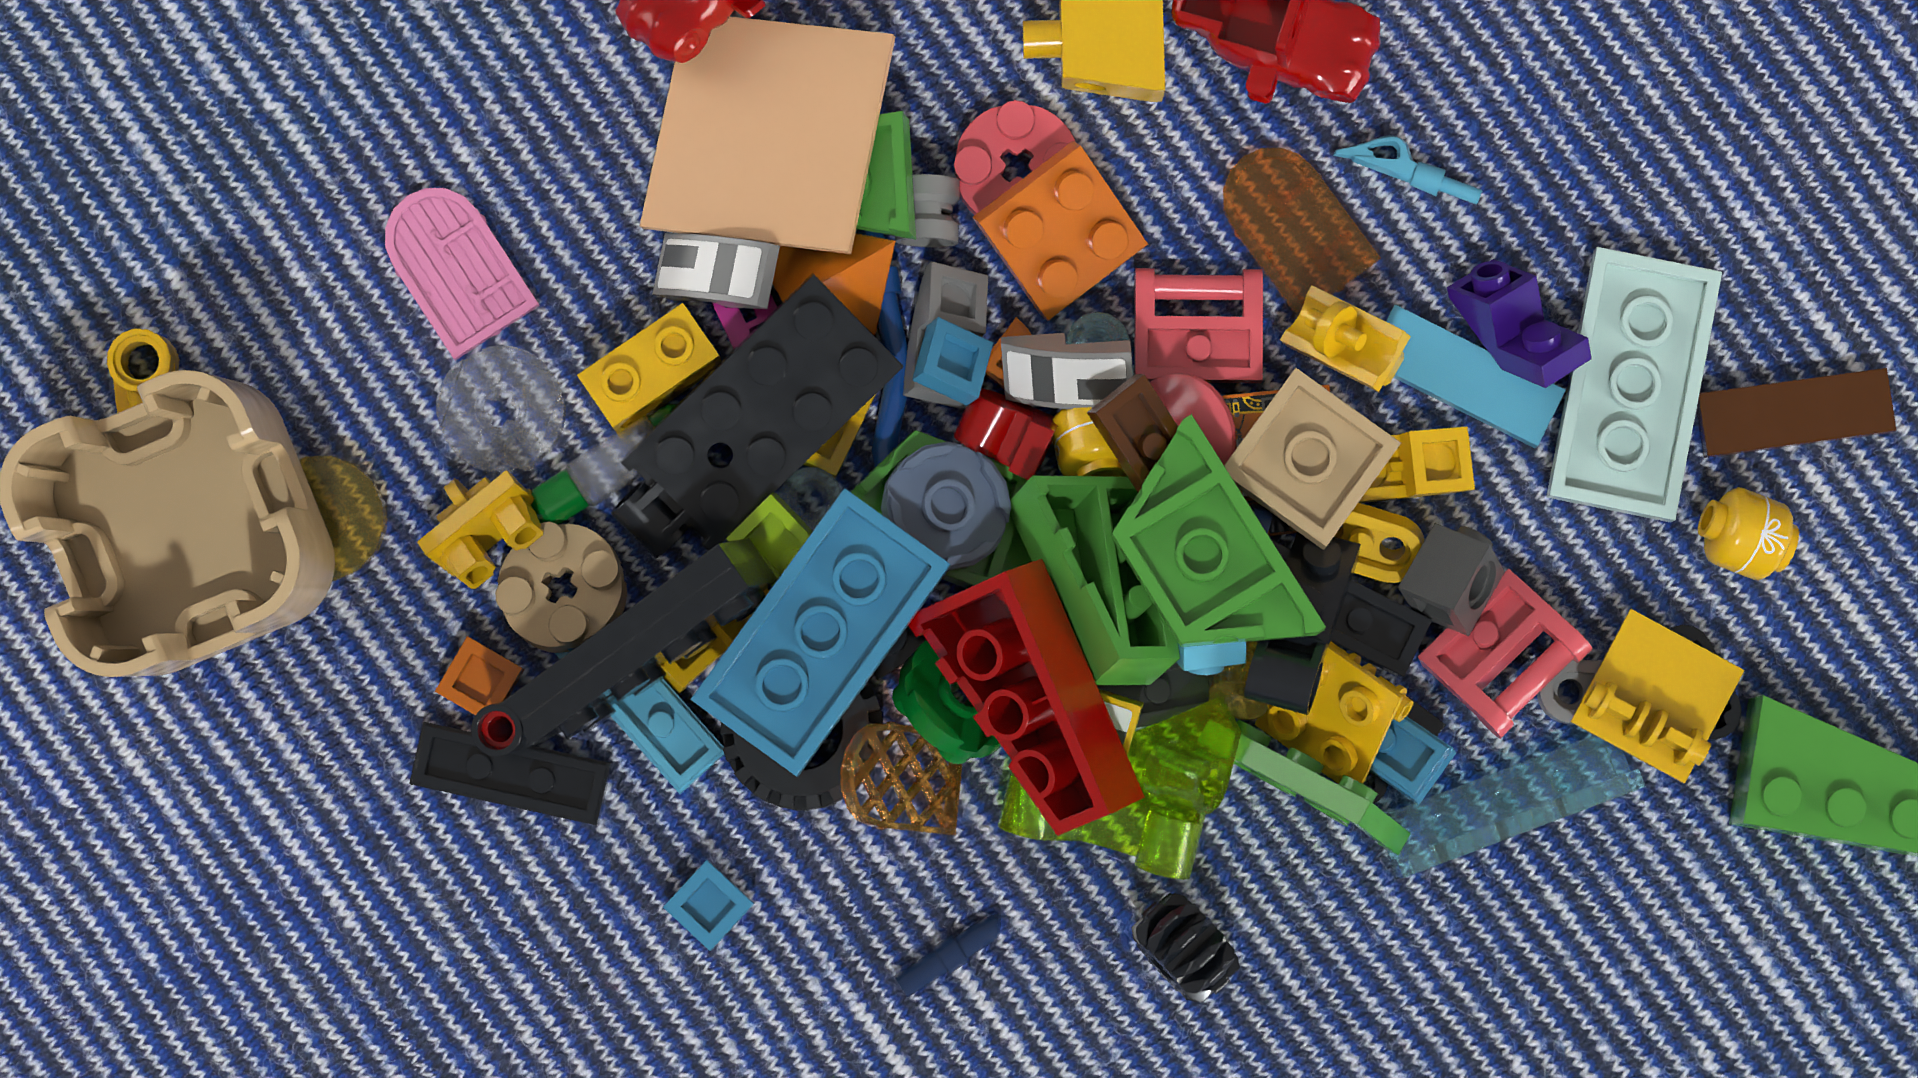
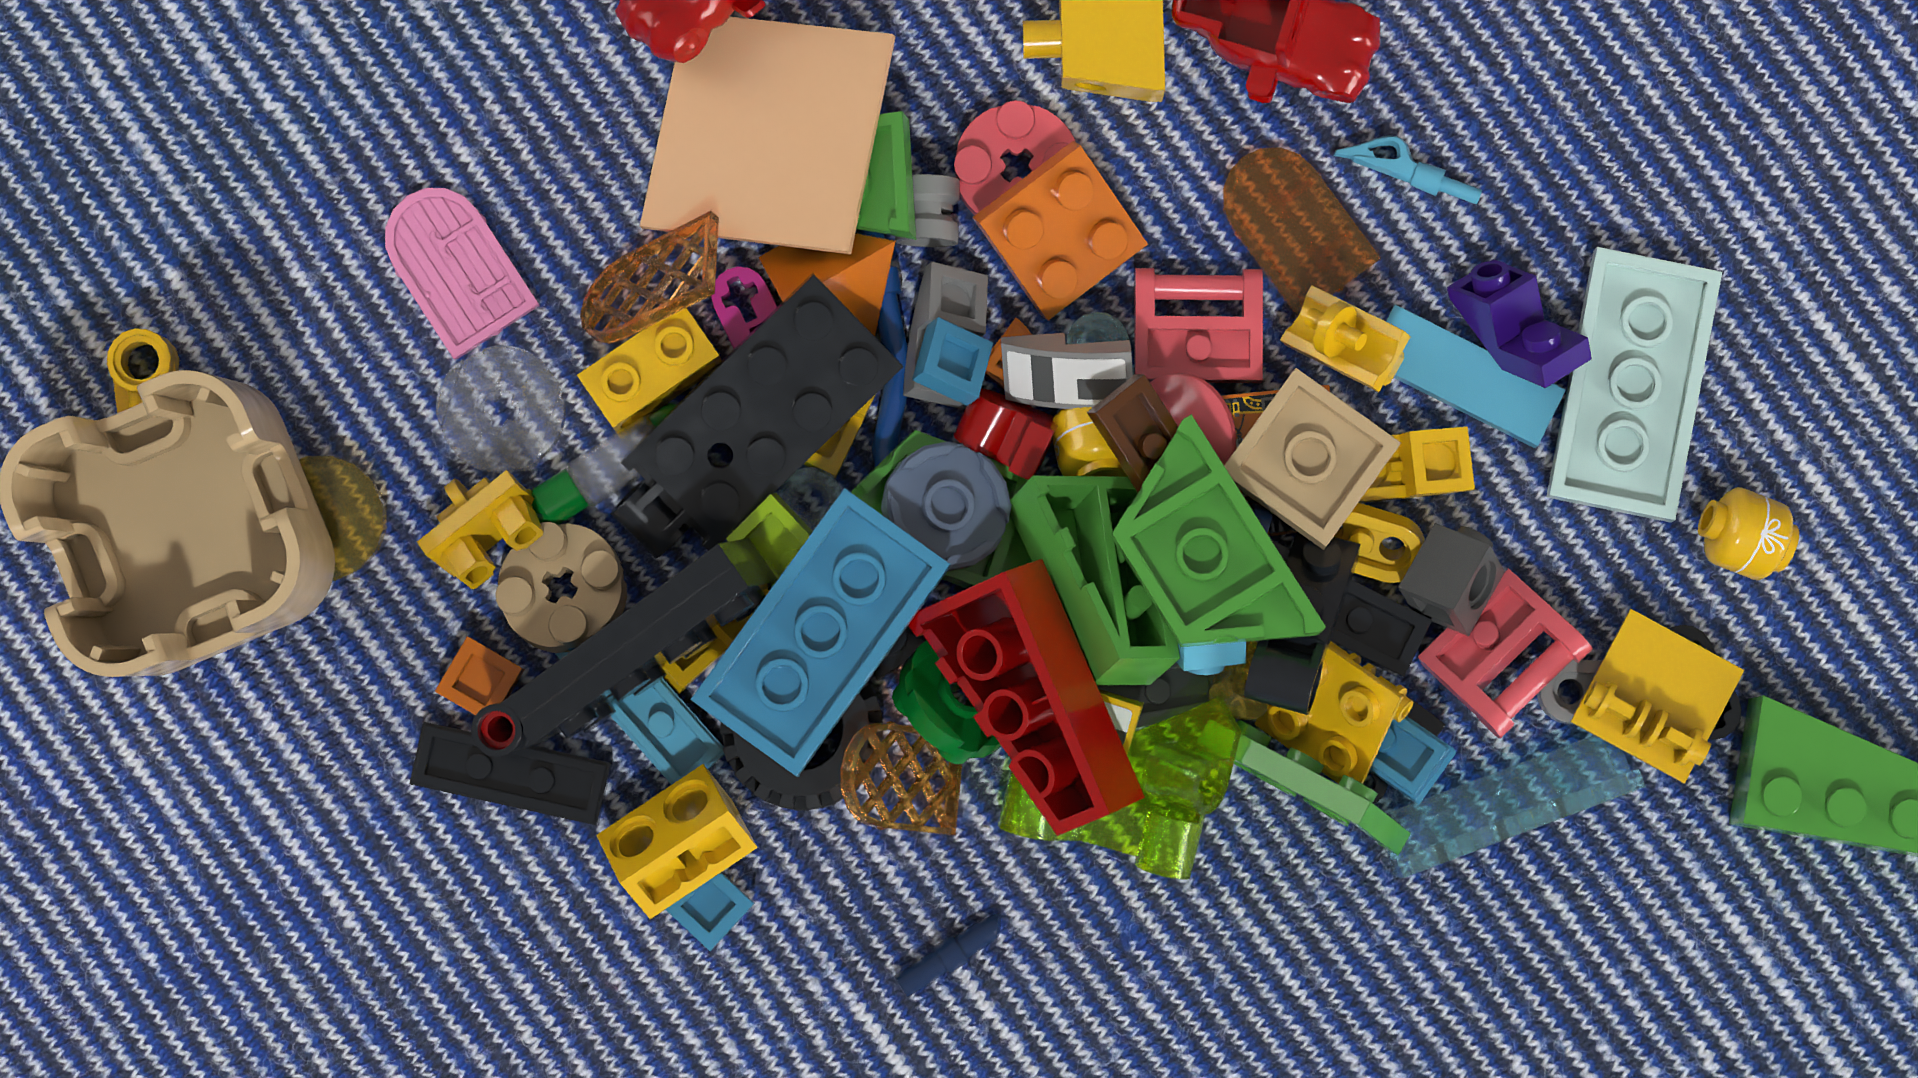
(676, 841): none -> yellow brick
(701, 227): none -> clear orange window
(716, 270): slope -> none
(1185, 947): black gear -> none
(1795, 413): reddish brown tile -> none

